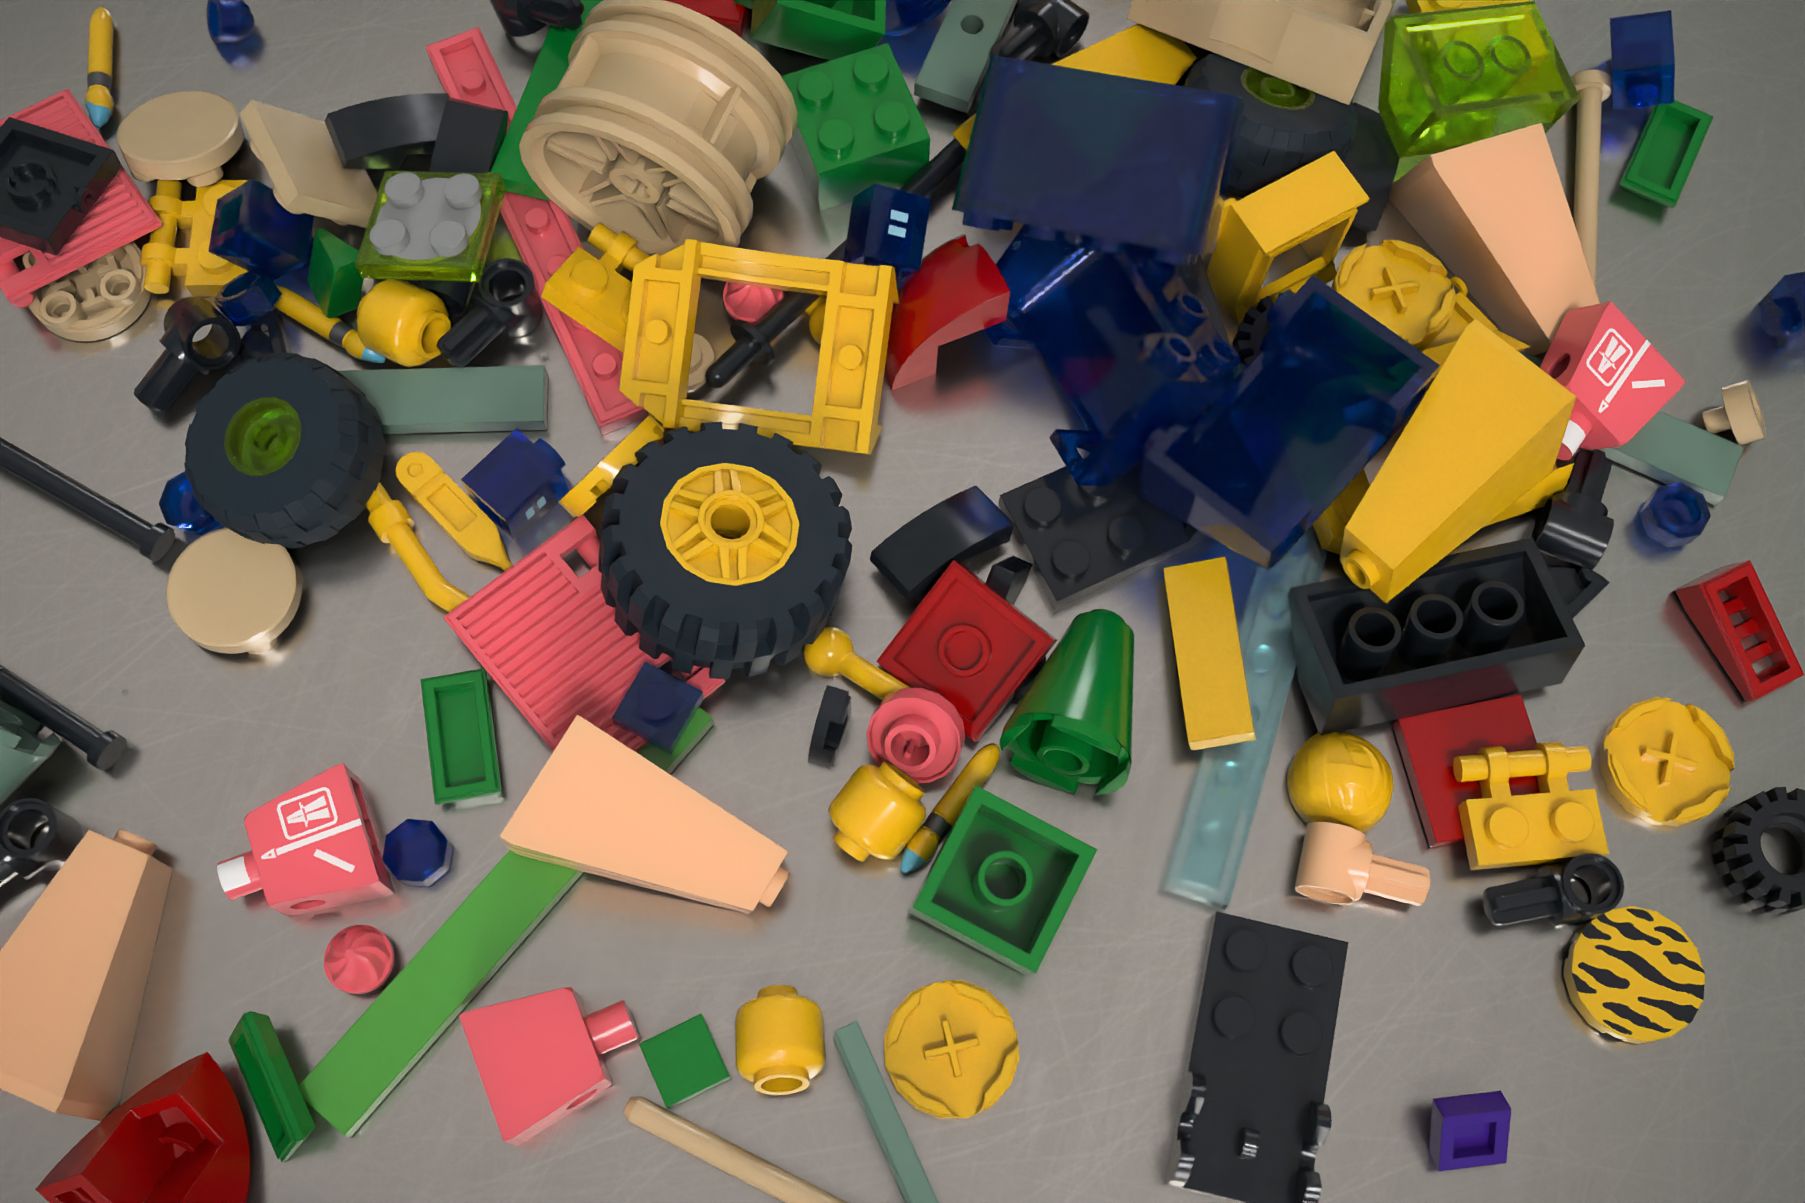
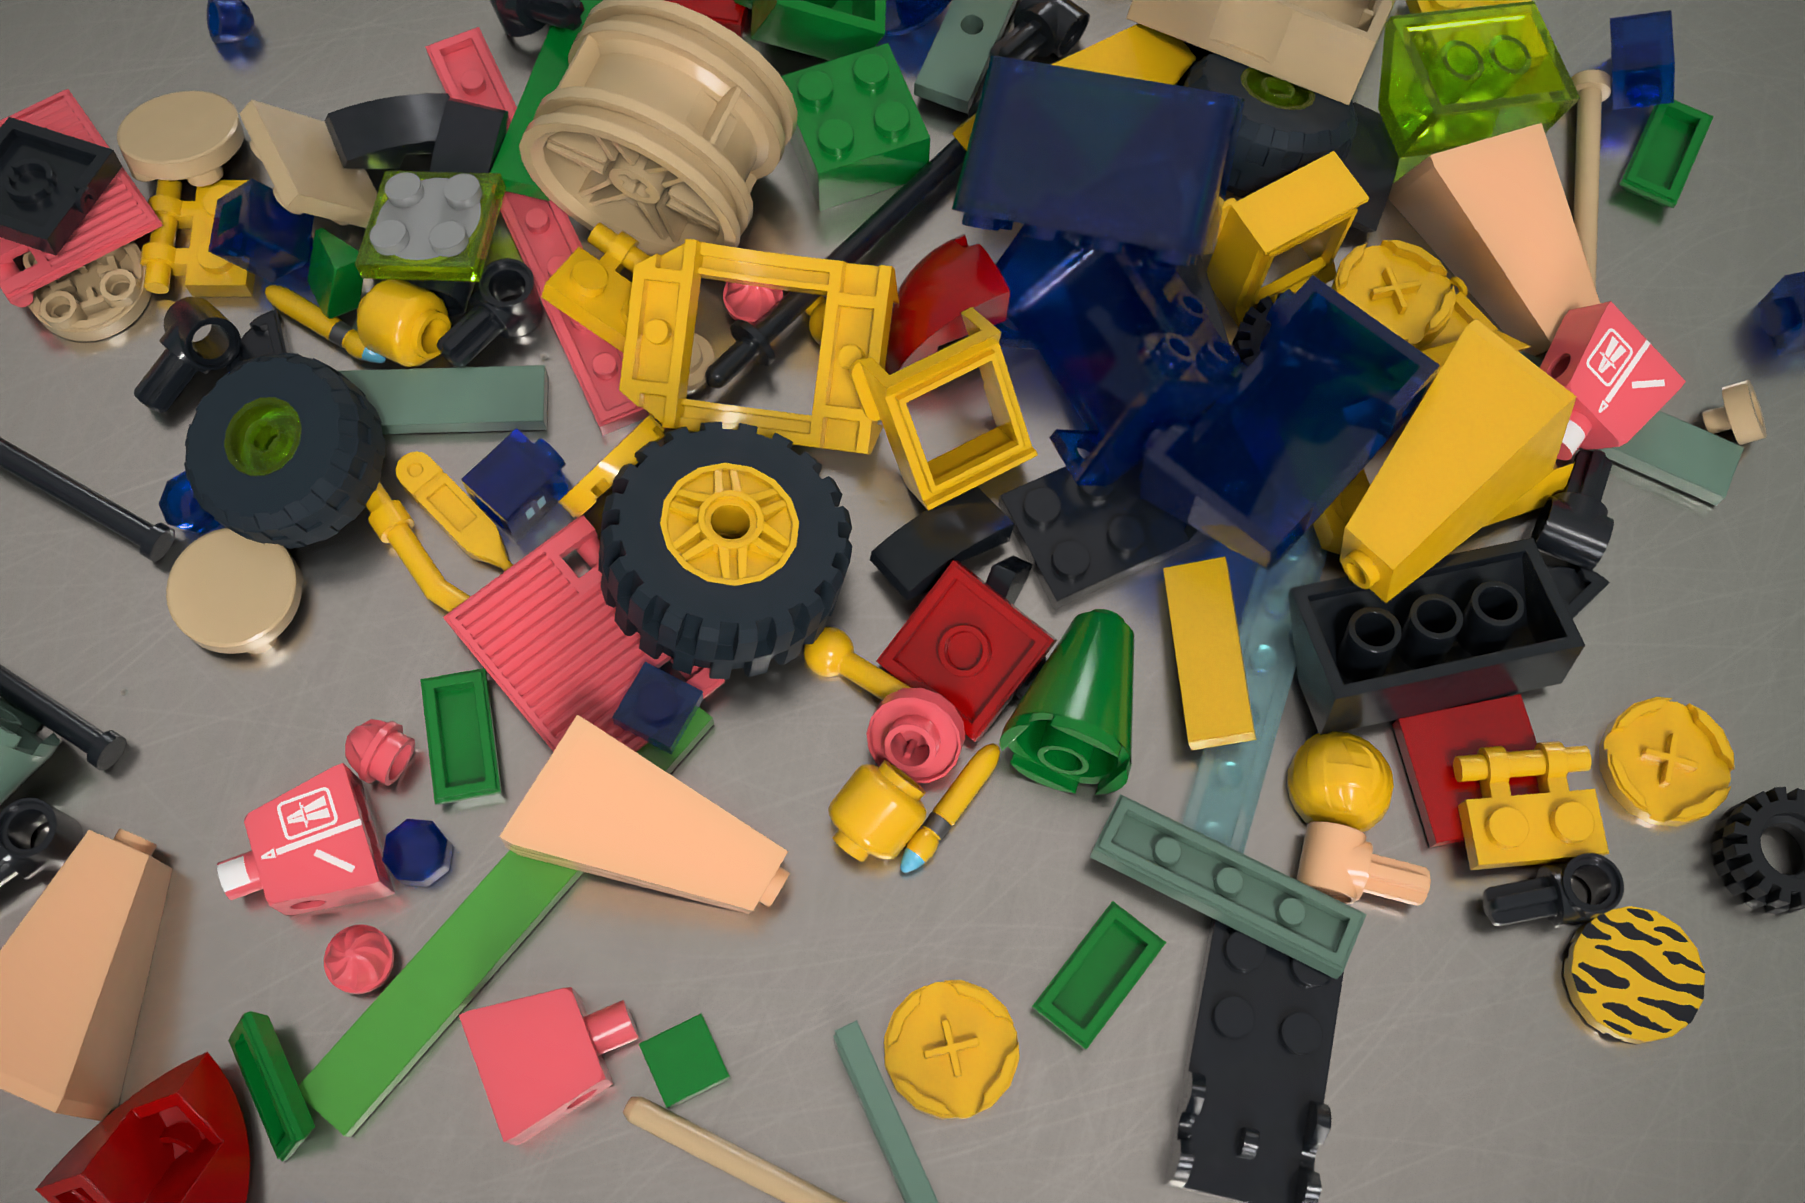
(99, 70): yellow piece -> none
(248, 298): clear blue tile -> none
(379, 751): none -> coral plate
(779, 1040): yellow head -> none
(830, 726): black tile -> none
(887, 229): clear blue brick -> none
(972, 463): none -> yellow piece
(1002, 881): green brick -> none
(1099, 975): none -> green tile
(1229, 886): none -> sand green tile
(1469, 1130): dark purple plate -> none
(1675, 514): clear blue tile -> none
(1713, 622): red slope -> none

